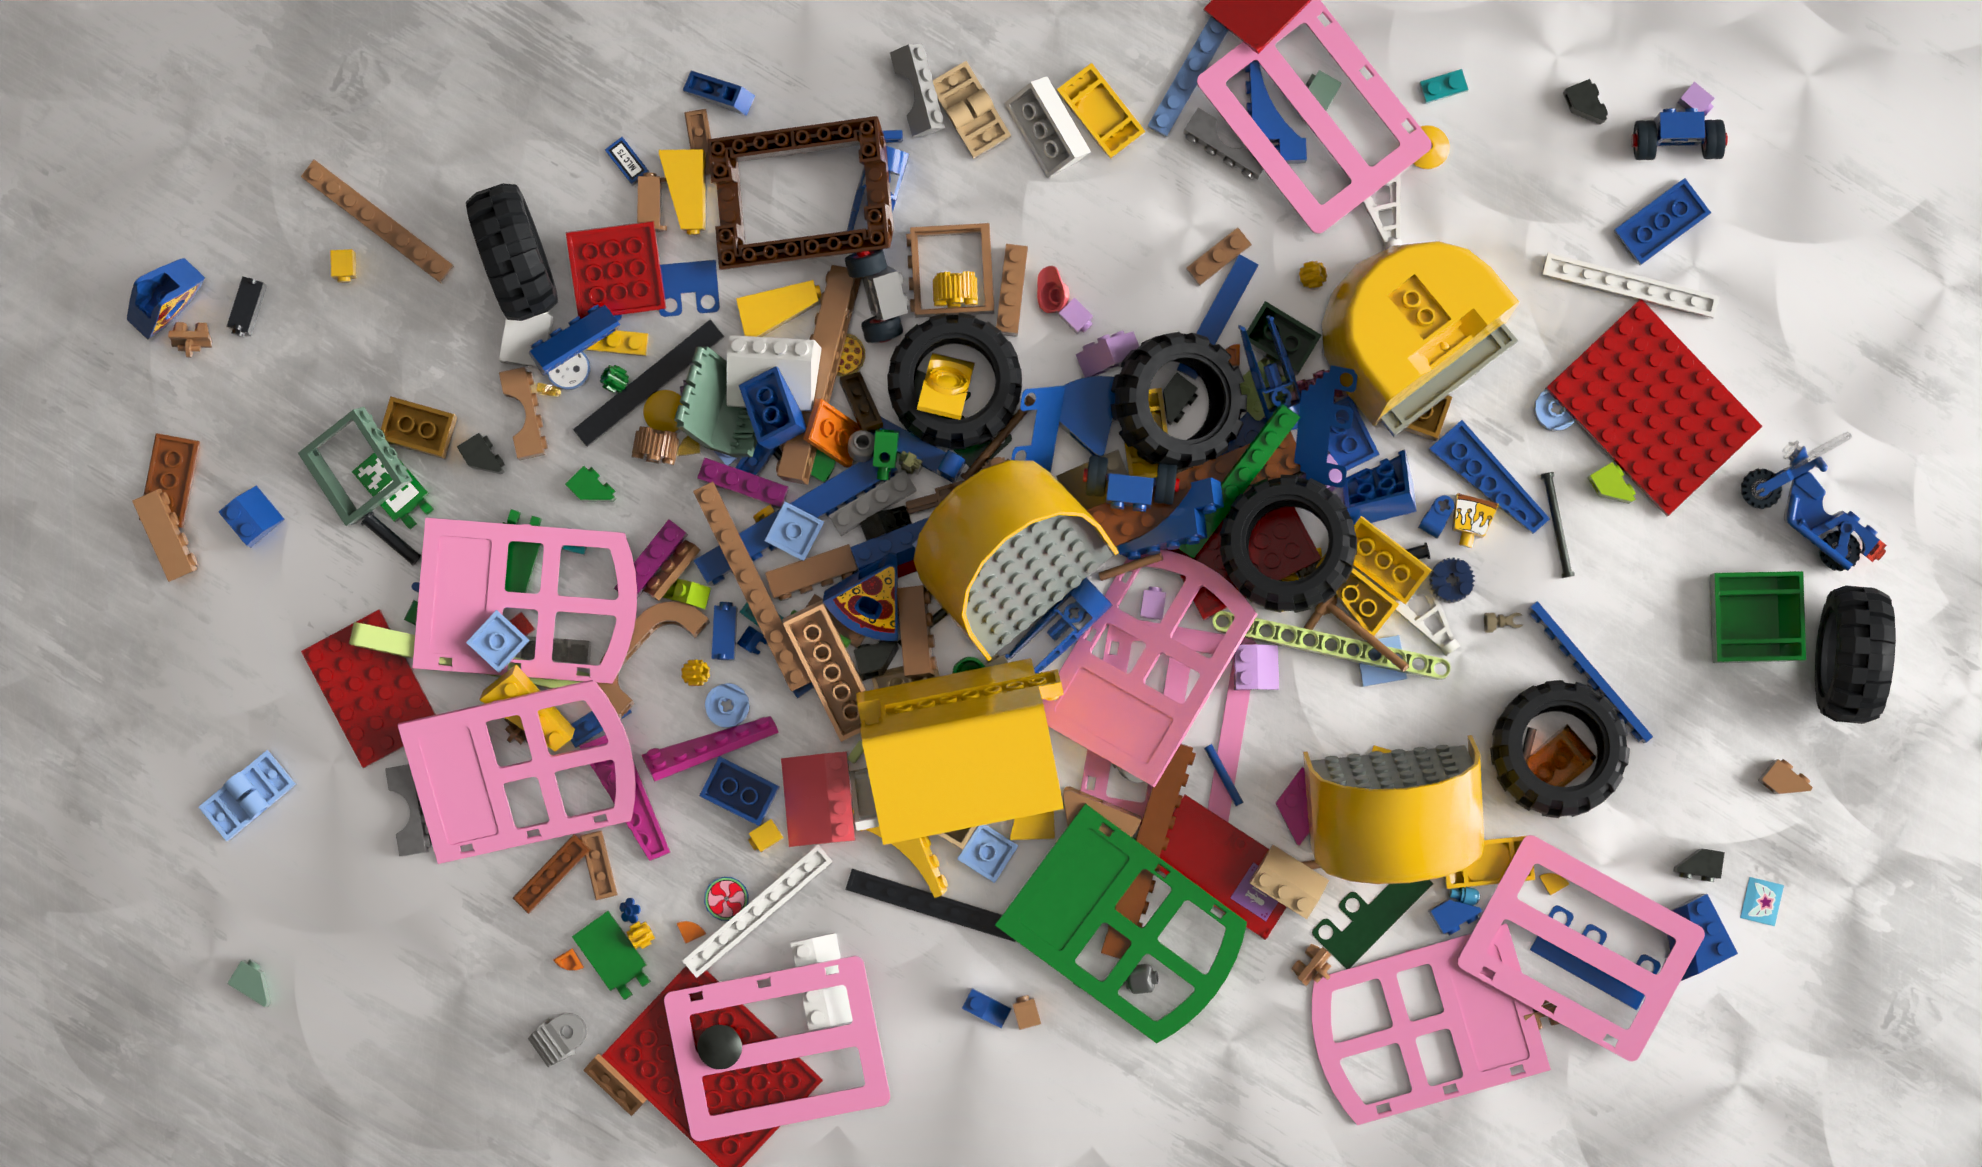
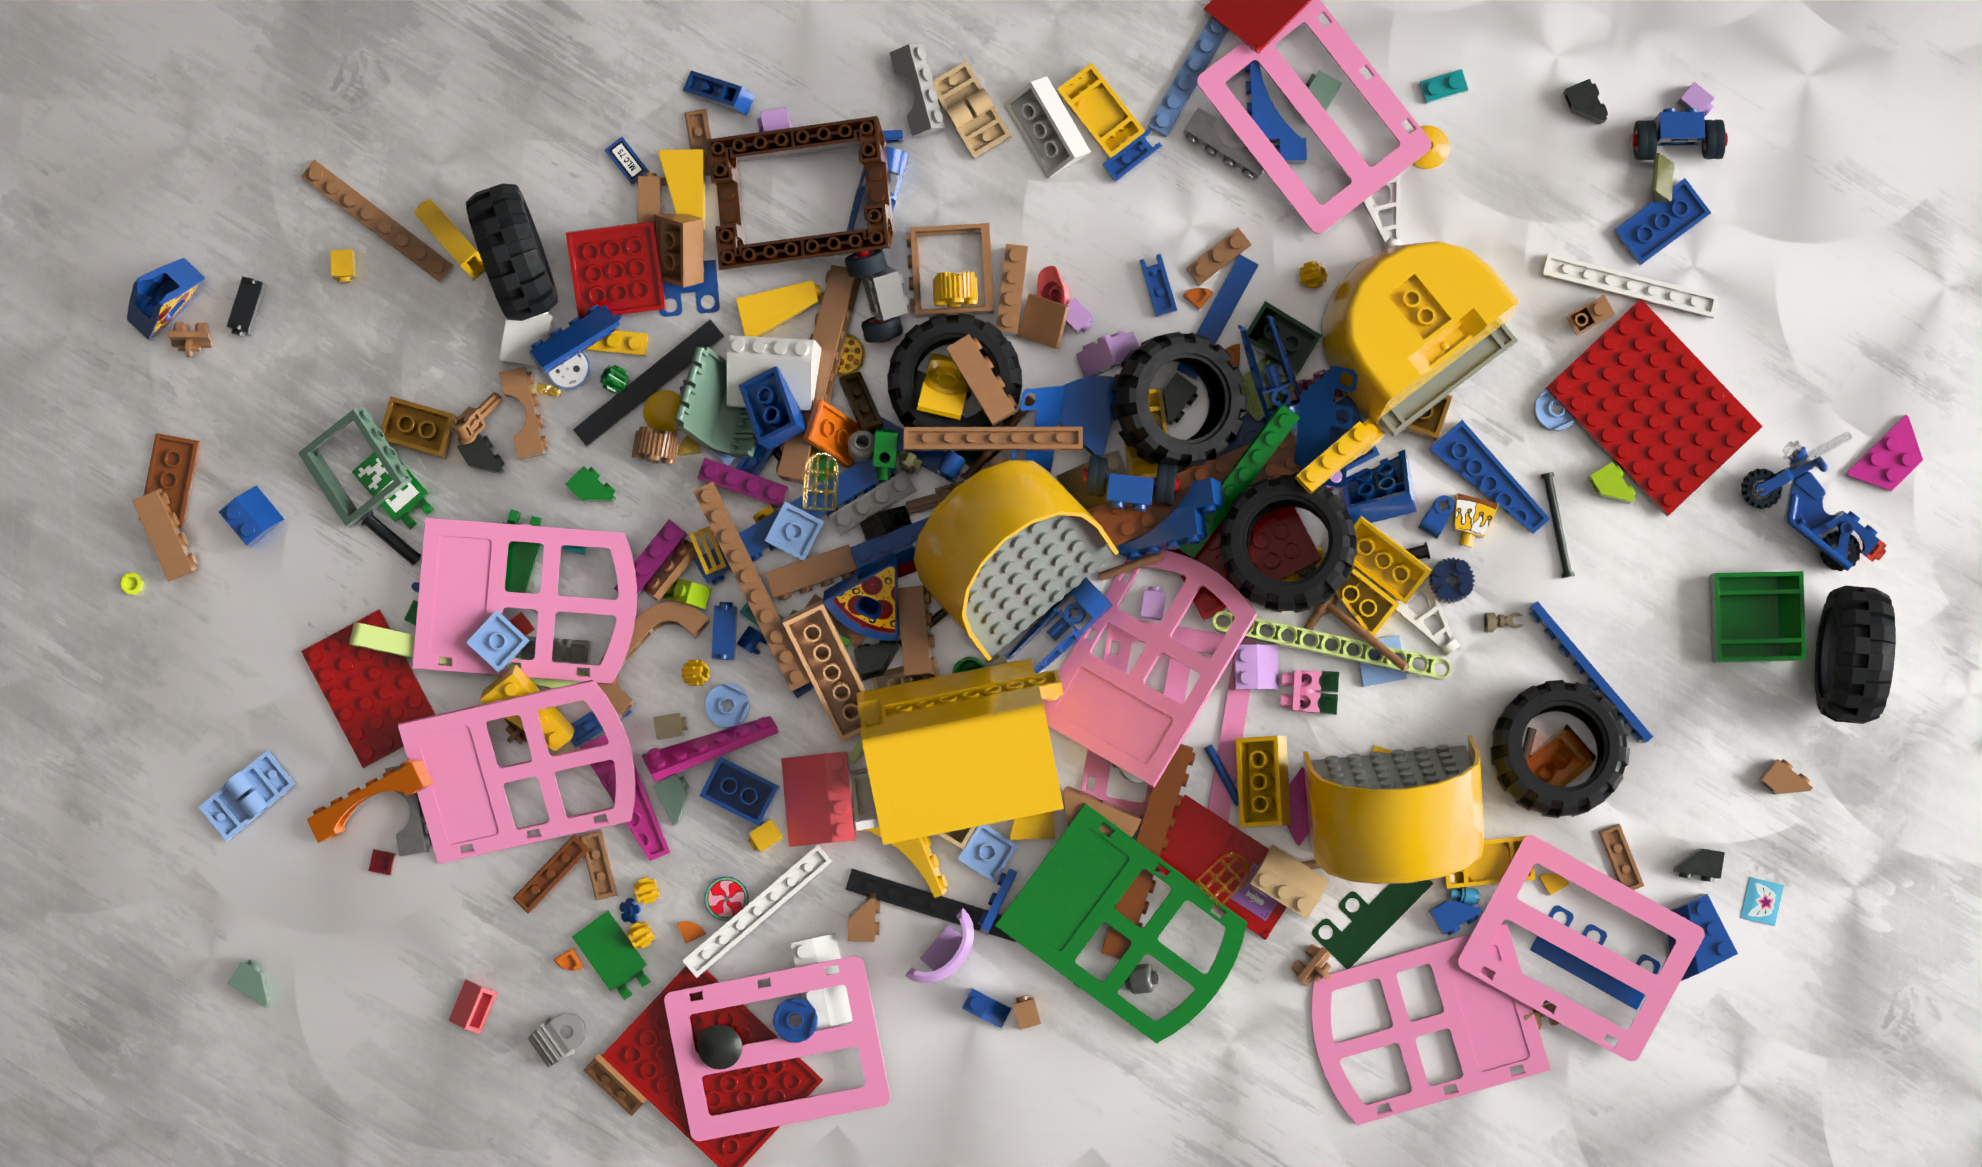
(131, 583): none -> neon yellow tile
(330, 821): none -> orange arch
(382, 862): none -> dark red tile
(450, 238): none -> yellow slope
(471, 420): none -> medium nougat connector
(472, 1006): none -> coral brick
(646, 890): none -> yellow gear
(670, 726): none -> dark tan brick
(673, 796): none -> sand green slope
(680, 248): none -> medium nougat slope
(700, 532): none -> yellow tile
(773, 120): none -> lavender brick
(807, 1026): none -> blue tile
(816, 471): none -> clear yellow window
(862, 921): none -> medium nougat slope
(946, 952): none -> lavender piece
(981, 380): none -> medium nougat brick
(992, 438): none -> medium nougat plate
(996, 901): none -> blue plate
(1043, 321): none -> medium nougat tile
(1130, 157): none -> blue hinge
(1158, 287): none -> blue hinge
(1198, 296): none -> orange tile
(1224, 885): none -> clear yellow window
(1263, 781): none -> yellow brick
(1304, 691): none -> bright pink hips
(1345, 450): none -> yellow arch
(1590, 315): none -> medium nougat slope
(1621, 857): none -> medium nougat tile
(1662, 179): none -> slope
(1889, 458): none -> dark pink wing

